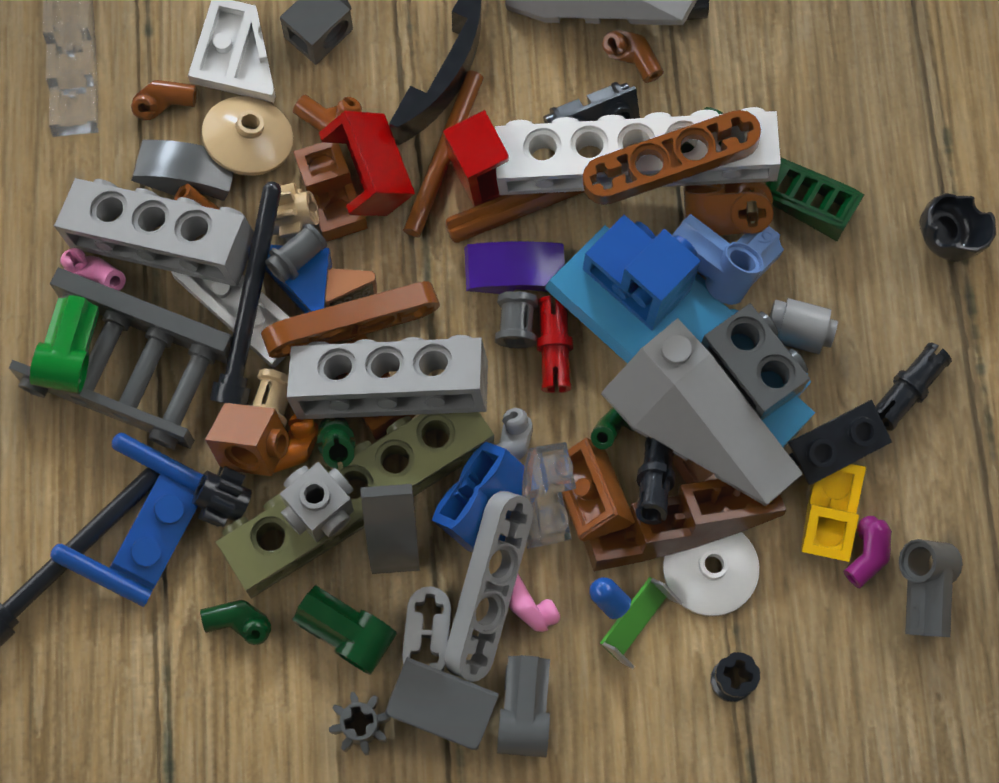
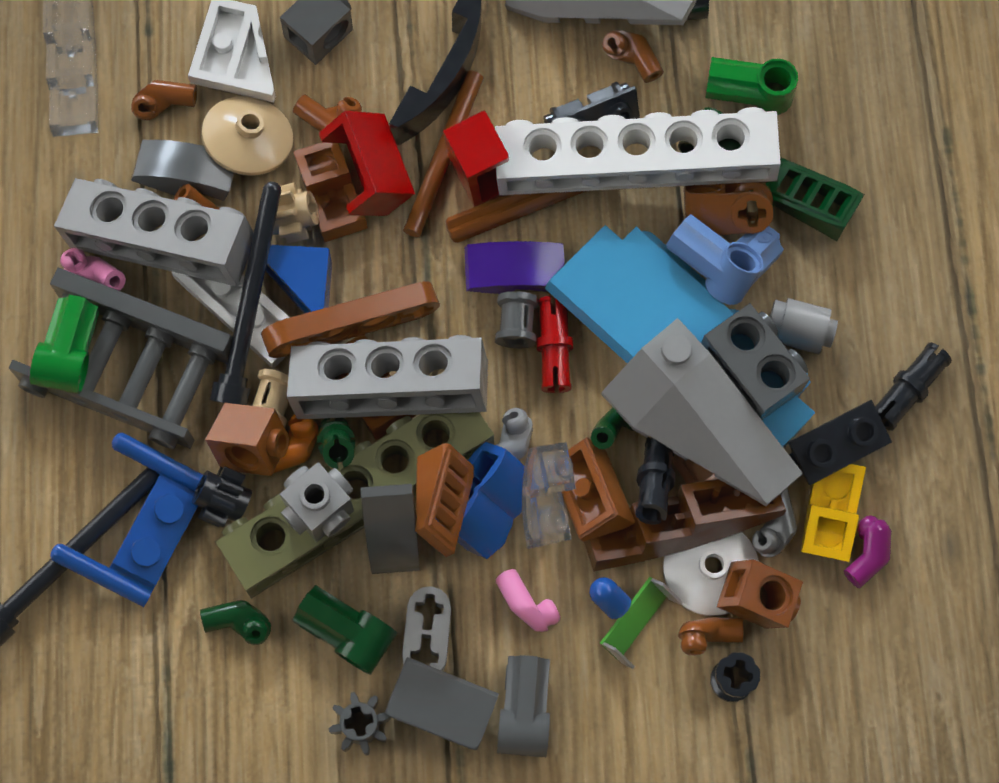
(295, 253): dark grey pin -> none
(349, 285): nougat slope -> none
(443, 494): none -> dark orange slope
(482, 584): light grey beam -> none
(643, 269): blue brick -> none
(668, 151): dark orange beam -> none
(714, 629): none -> dark orange arm
(742, 594): none -> dark orange brick
(747, 83): none -> green piece
(776, 533): none -> dark grey arm
(929, 589): dark grey piece -> none
(956, 227): black hair -> none

